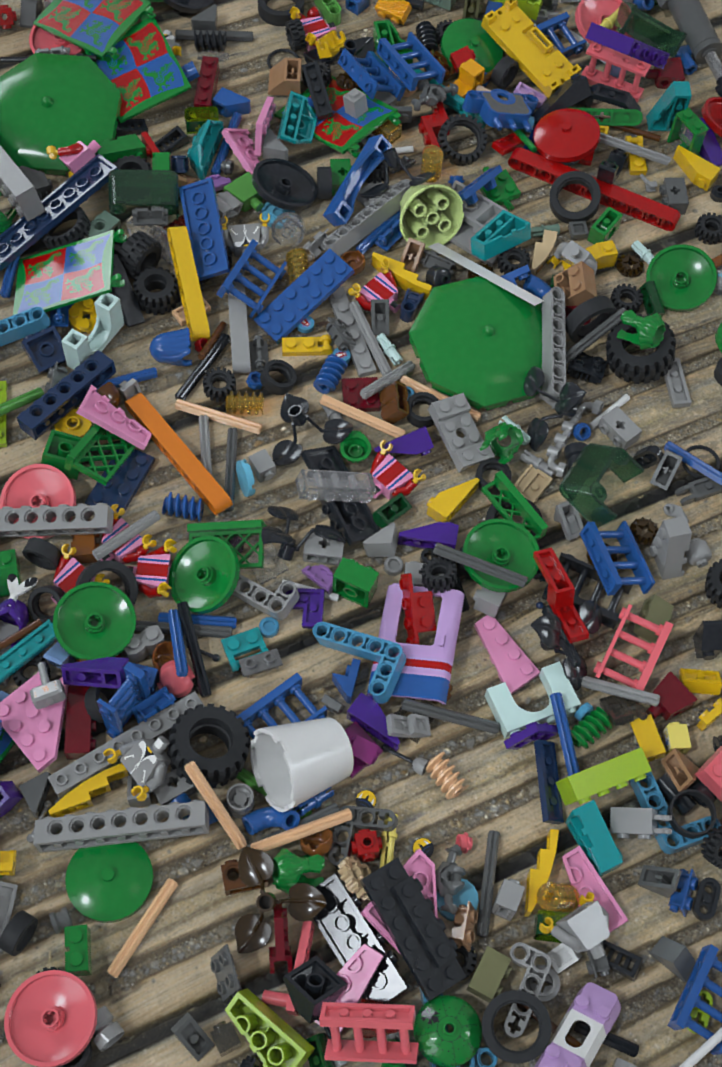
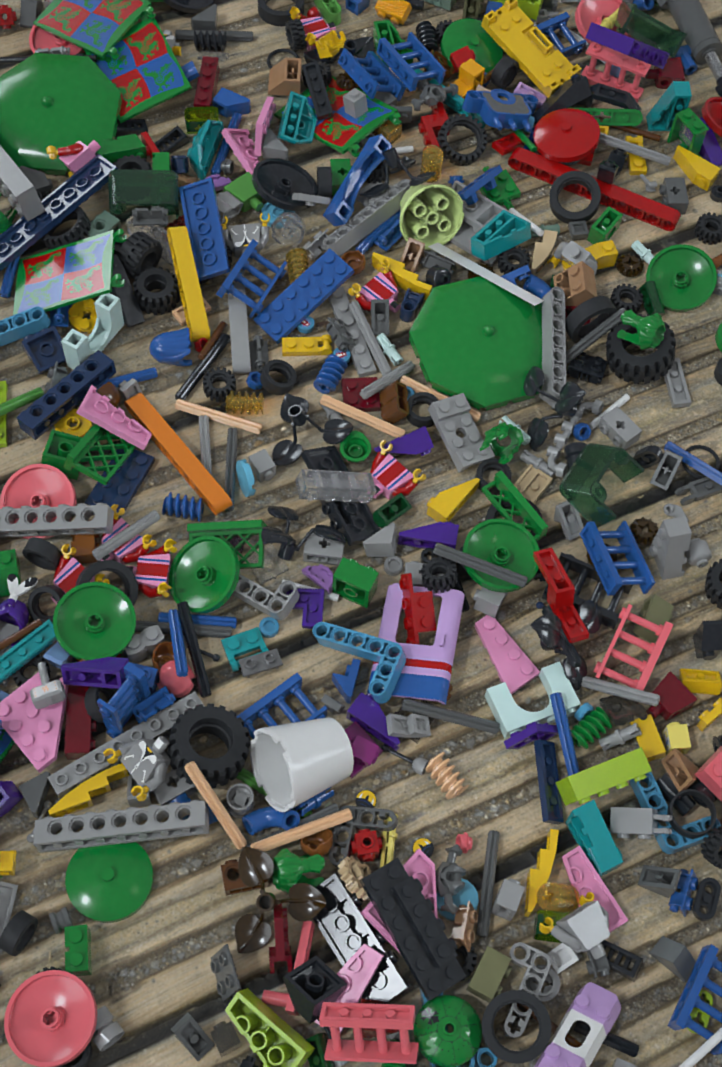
(142, 928): light nougat axle -> none
(311, 200): none -> light grey plate
(534, 228): none -> white bar
(620, 736): none -> light grey pin

